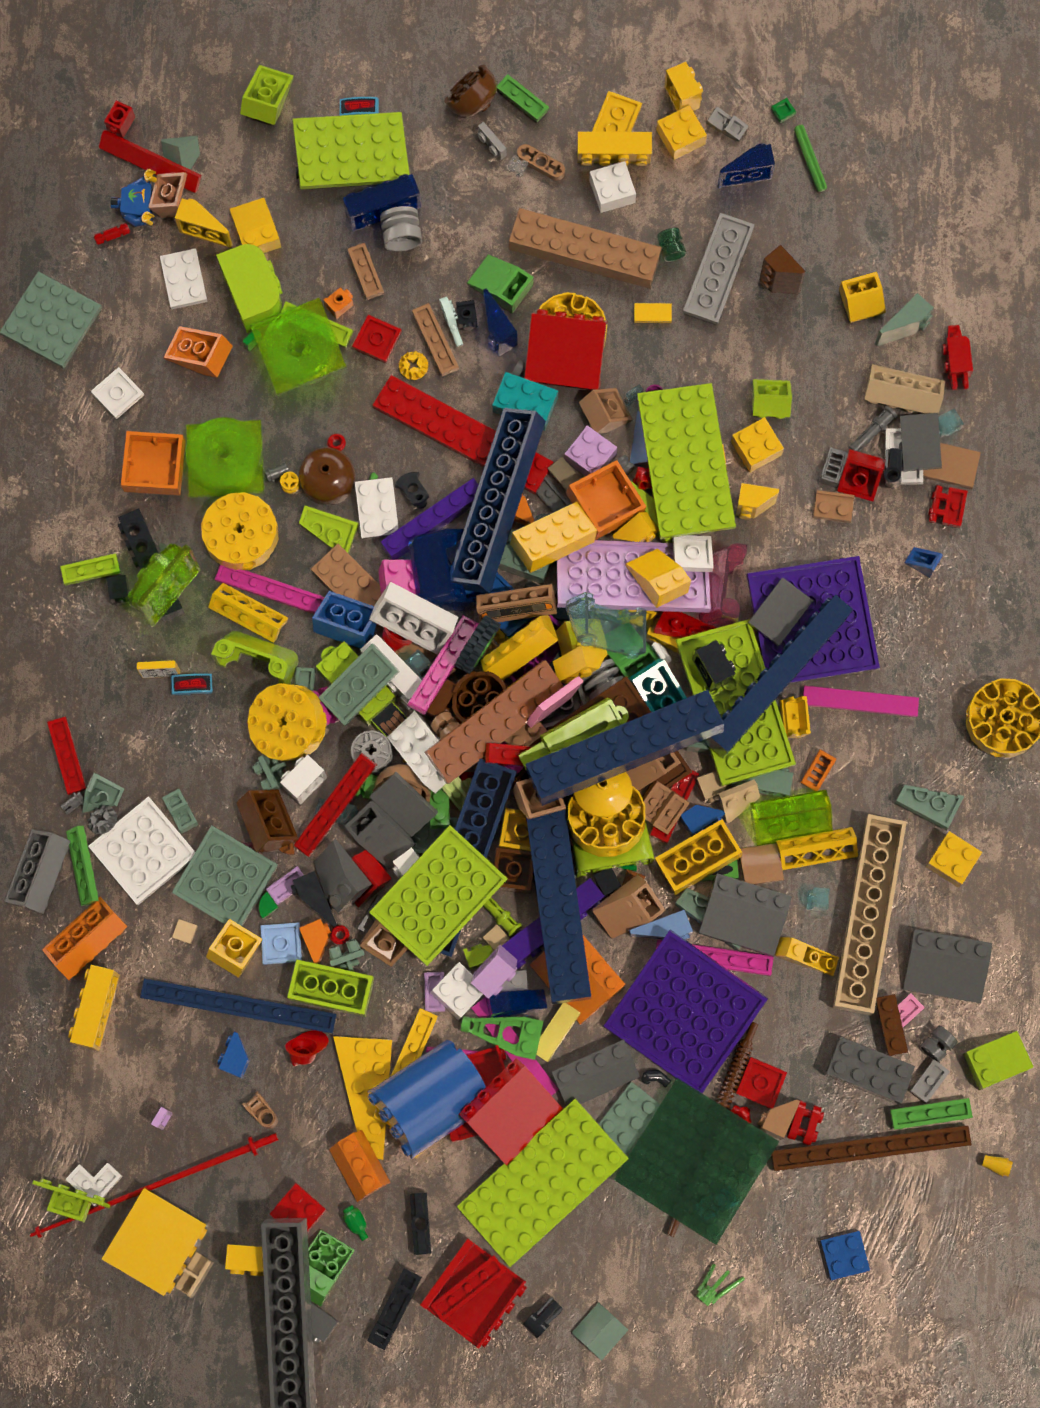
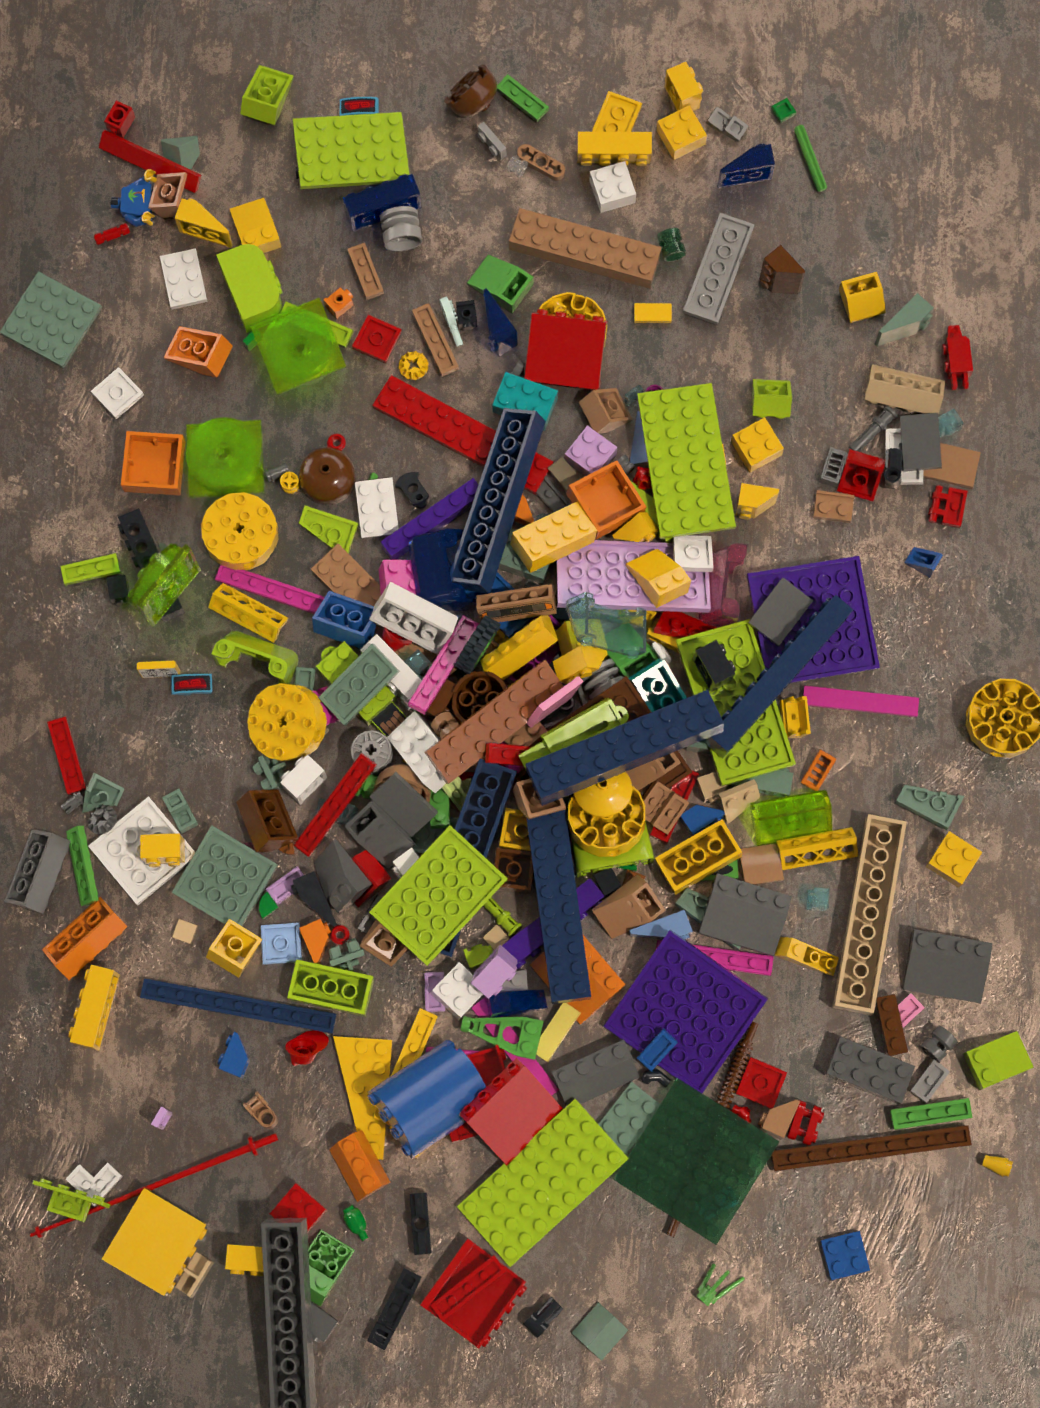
(162, 849): none -> yellow brick
(657, 1049): none -> blue tile

